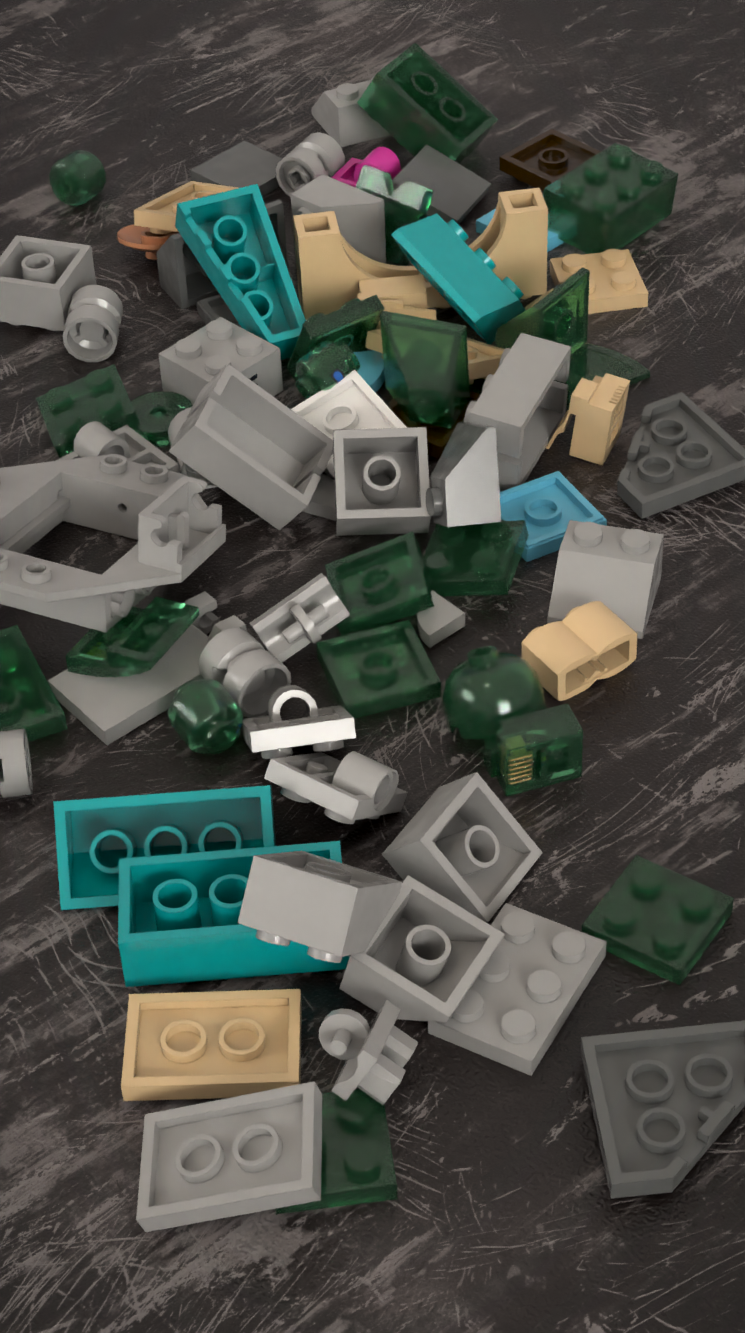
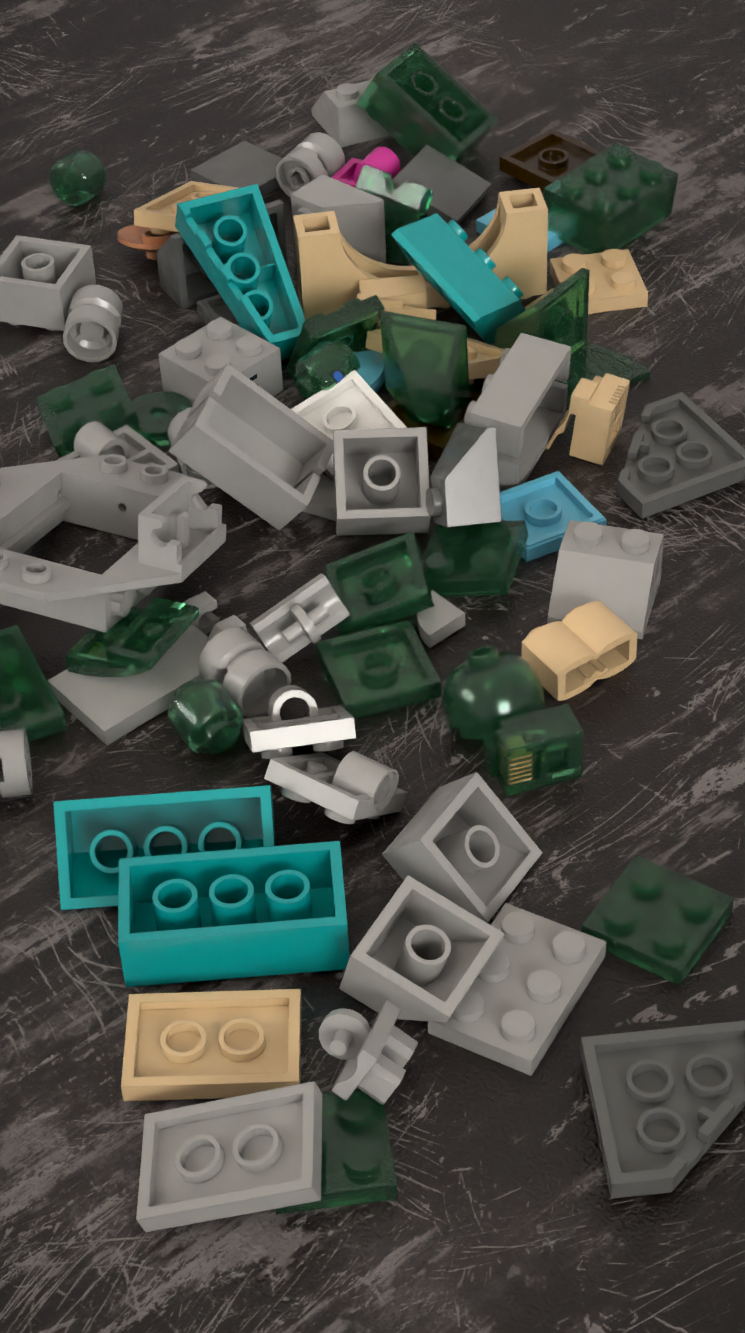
(315, 903): light grey slope -> none

